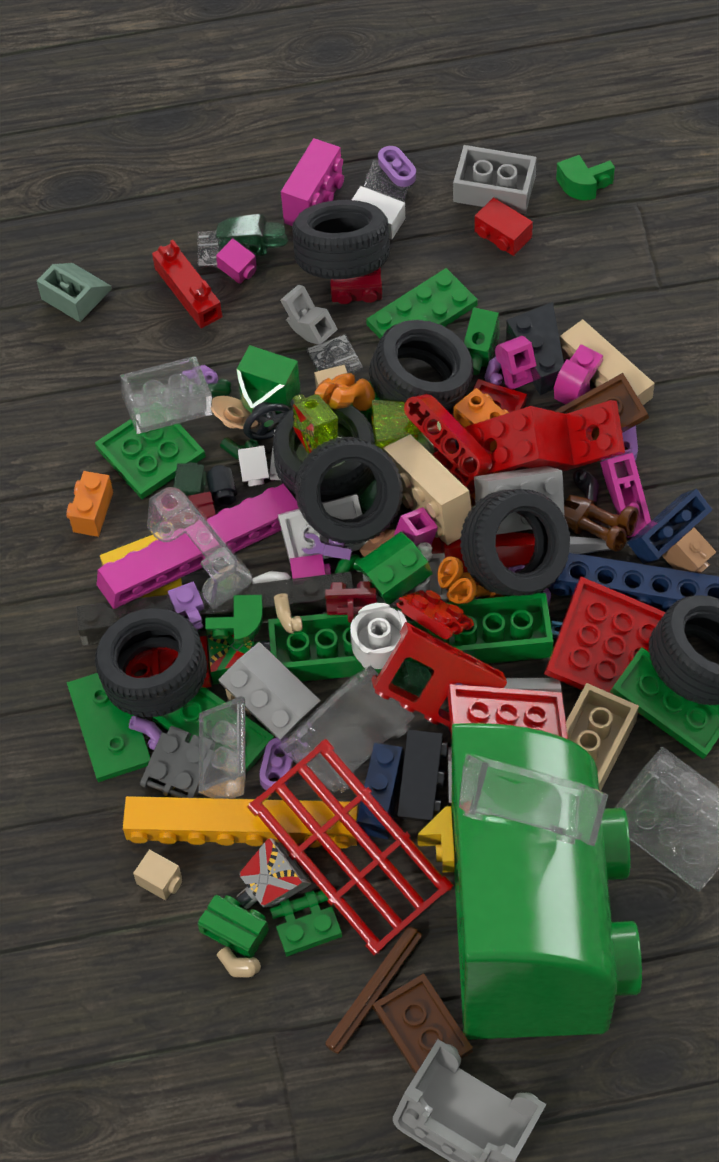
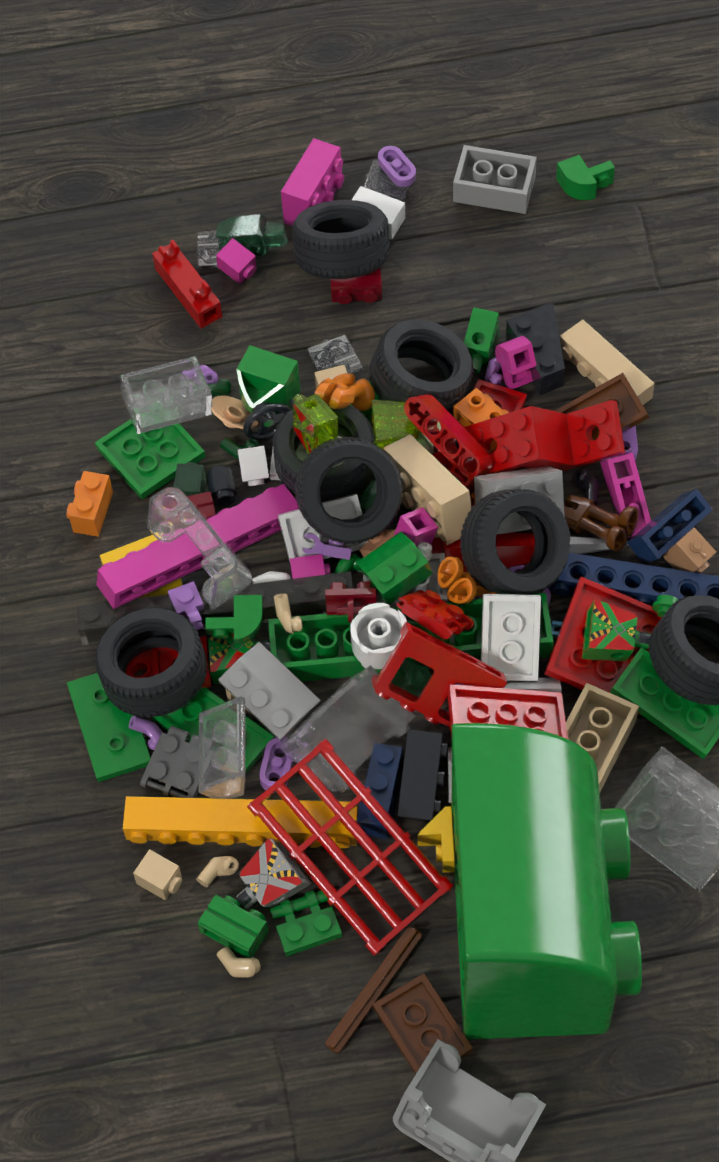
(72, 289): sand green slope -> none
(217, 867): none -> tan arm
(305, 319): light grey brick -> none
(435, 300): green plate -> none
(503, 226): red brick -> none
(511, 635): none -> white plate
(539, 800): clear windscreen -> none
(576, 374): dark pink brick -> none
(611, 633): none -> torso
(663, 603): none -> green plate

